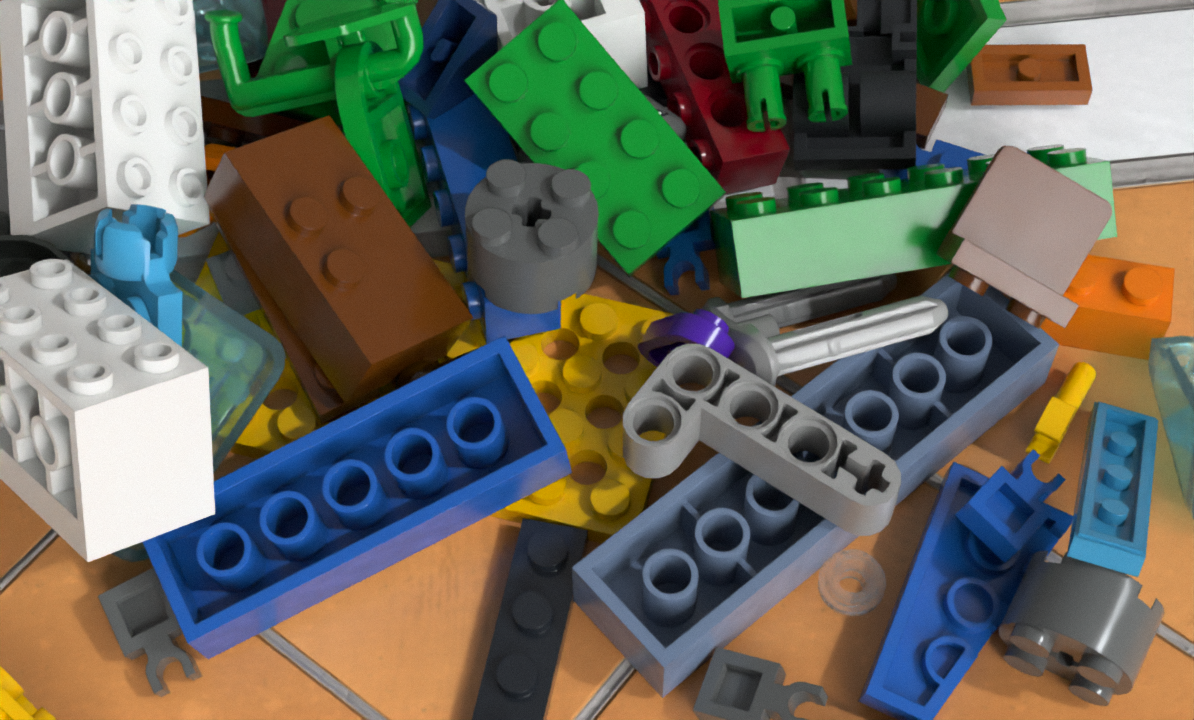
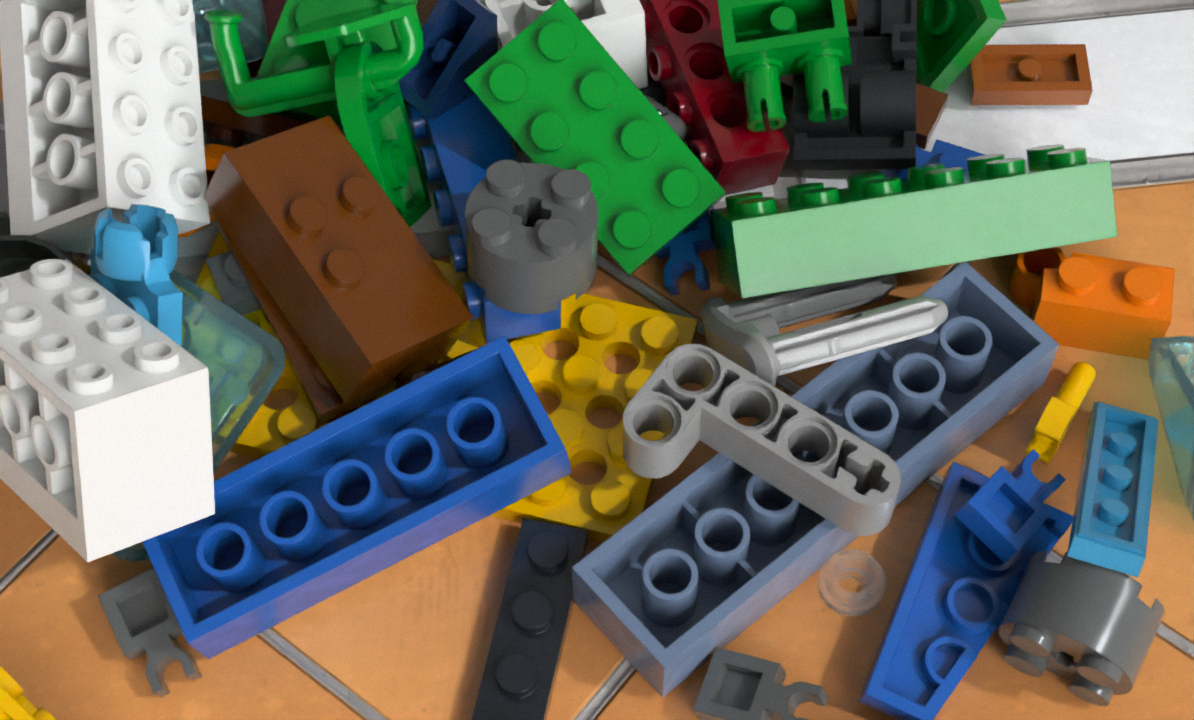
(682, 329): dark purple plate -> none
(1025, 236): bracket -> none

